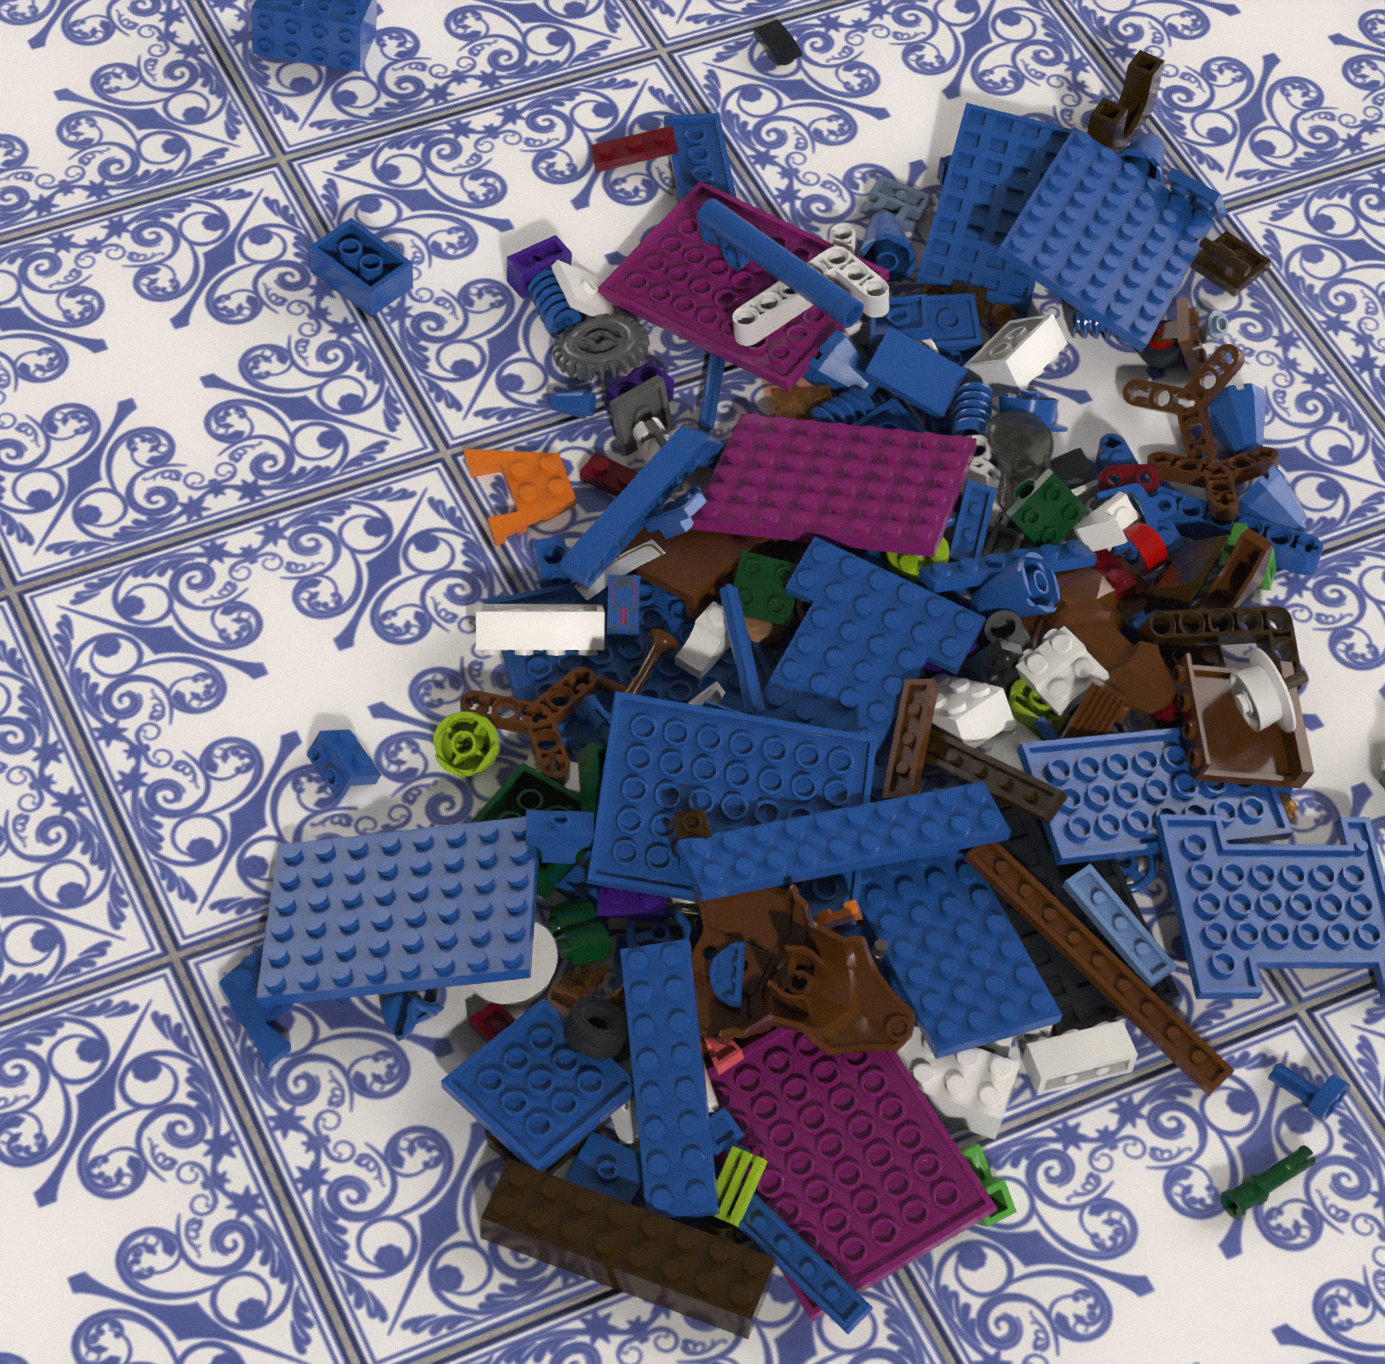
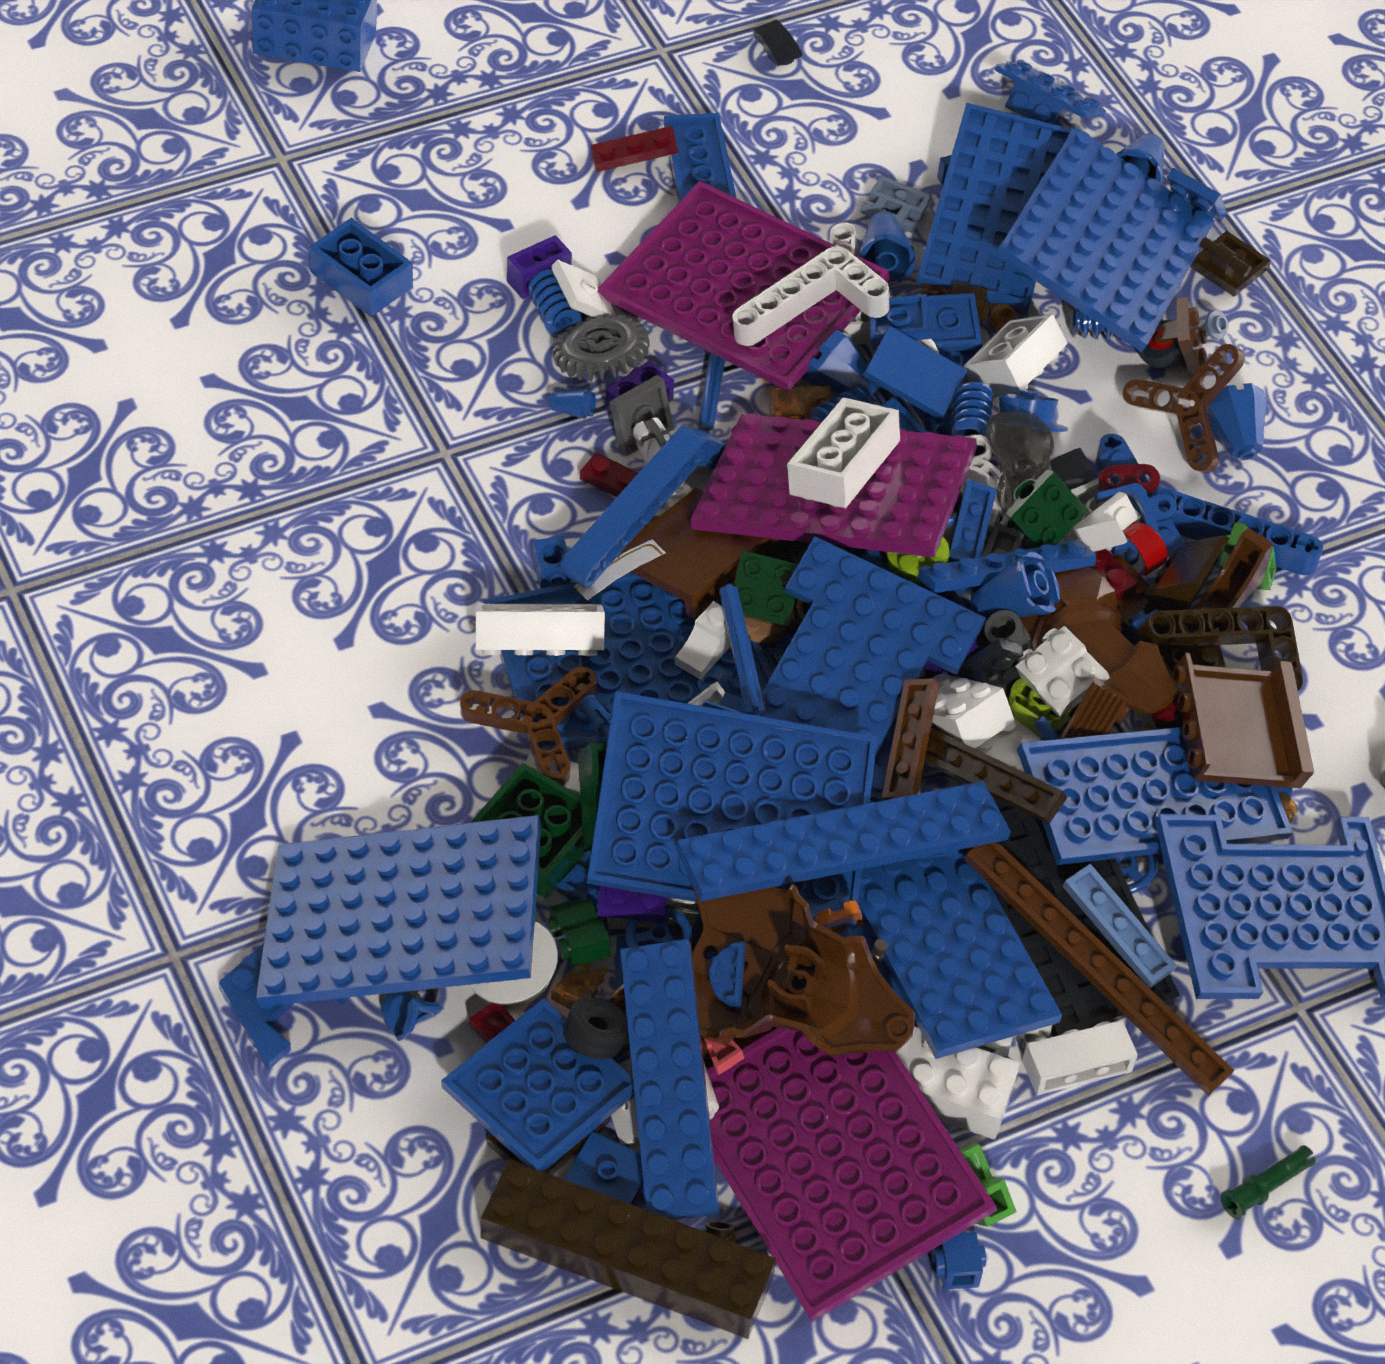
(342, 761): blue bracket -> none
(466, 743): lime cylinder -> none
(534, 482): orange wing -> none
(559, 833): blue brick -> none
(623, 606): blue tile -> none
(661, 643): reddish brown piece -> none
(675, 516): blue plate -> none
(687, 825): dark brown window -> none
(725, 1133): blue plate -> none
(744, 243): blue piece -> none
(748, 1189): lime tile -> none
(801, 1263): blue tile -> none
(843, 452): none -> white brick
(959, 1261): none -> blue brick
(1041, 98): none -> blue bracket
(1116, 123): dark brown arch -> none
(1216, 478): reddish brown piece -> none
(1264, 694): white piece -> none
(1273, 501): blue cone -> none
(1320, 1100): blue piece -> none

